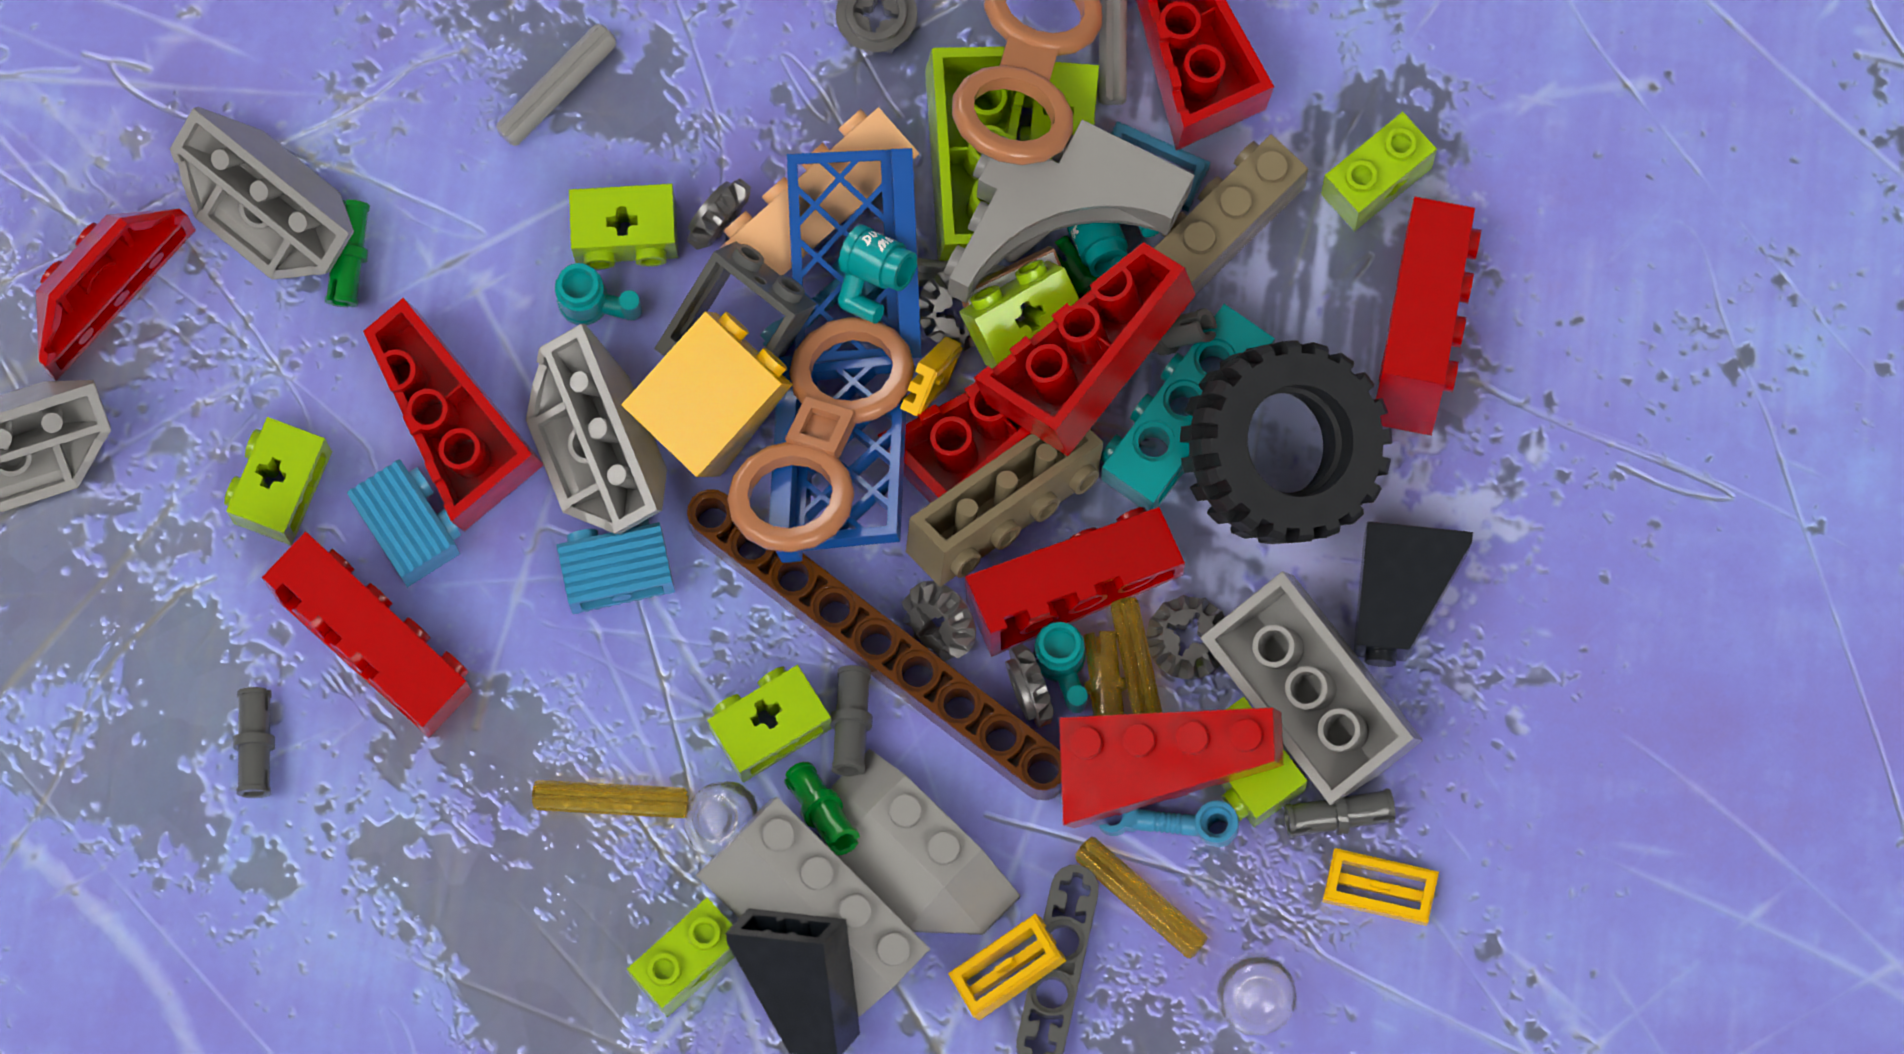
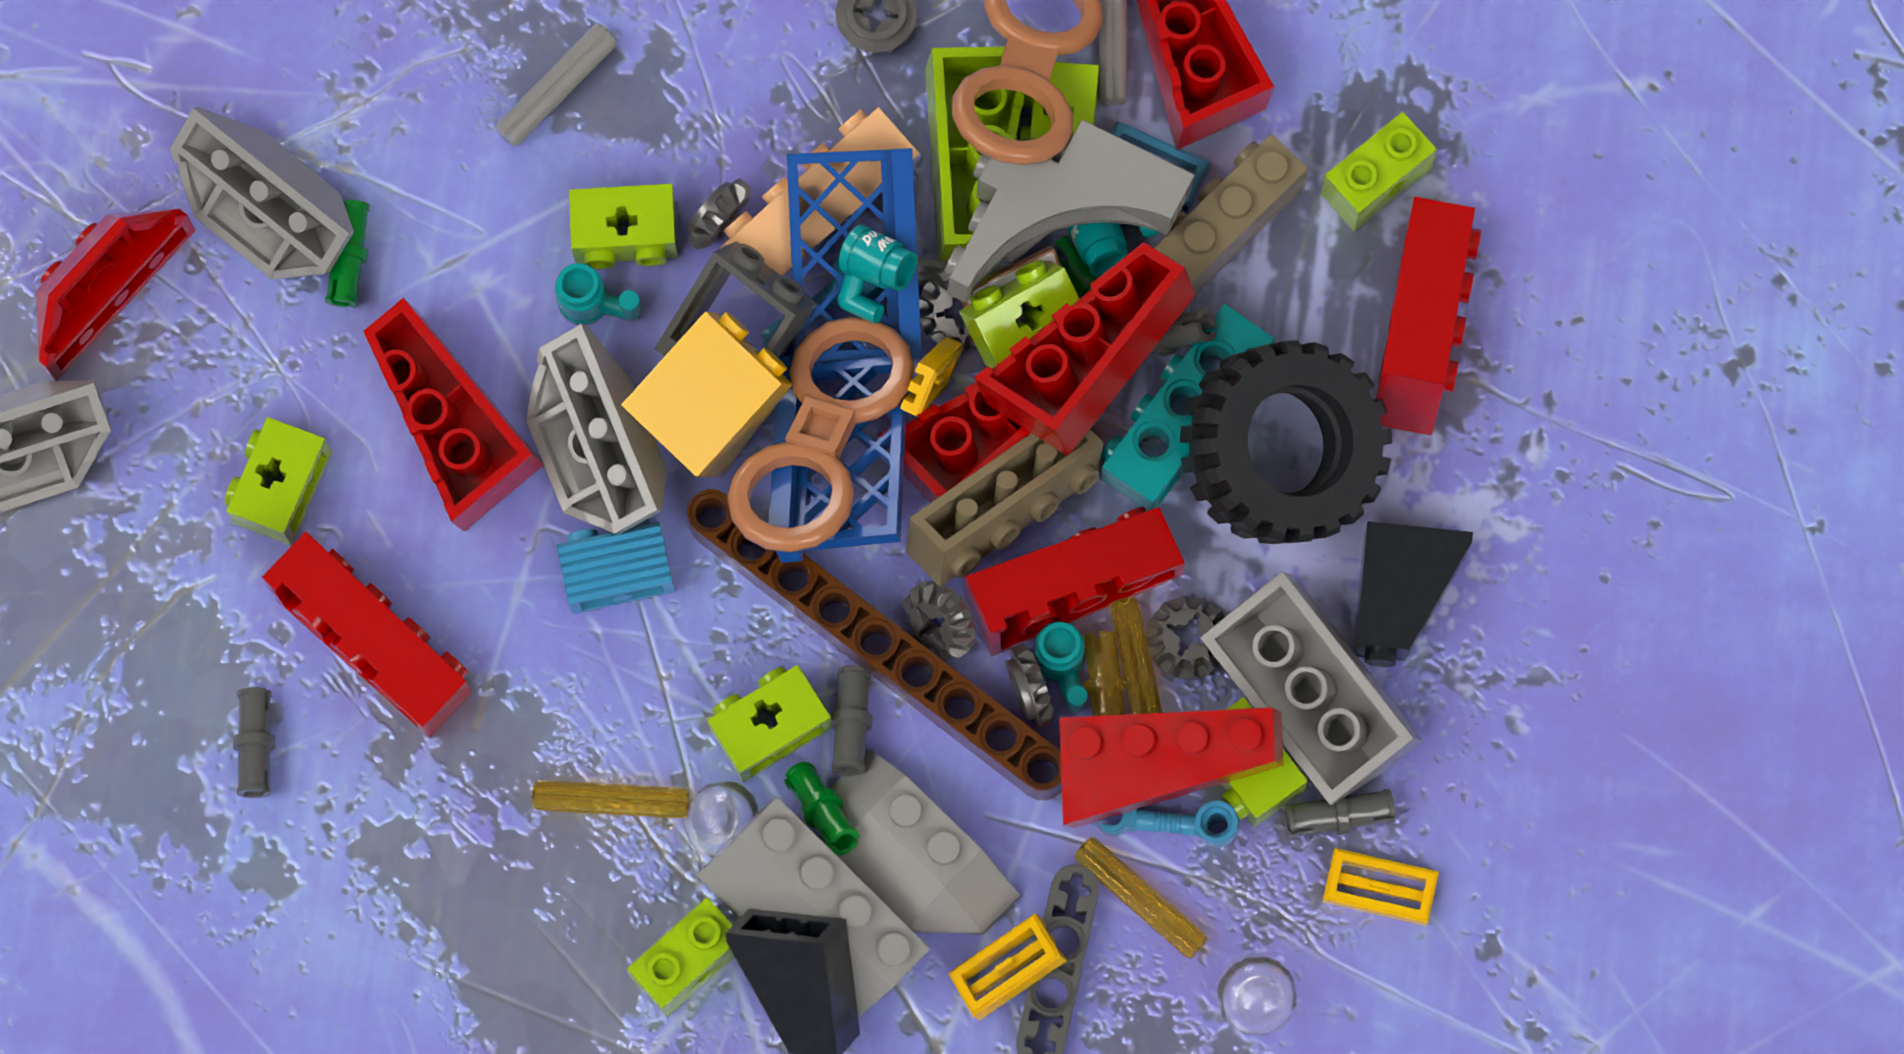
(404, 522): dark azure brick -> none

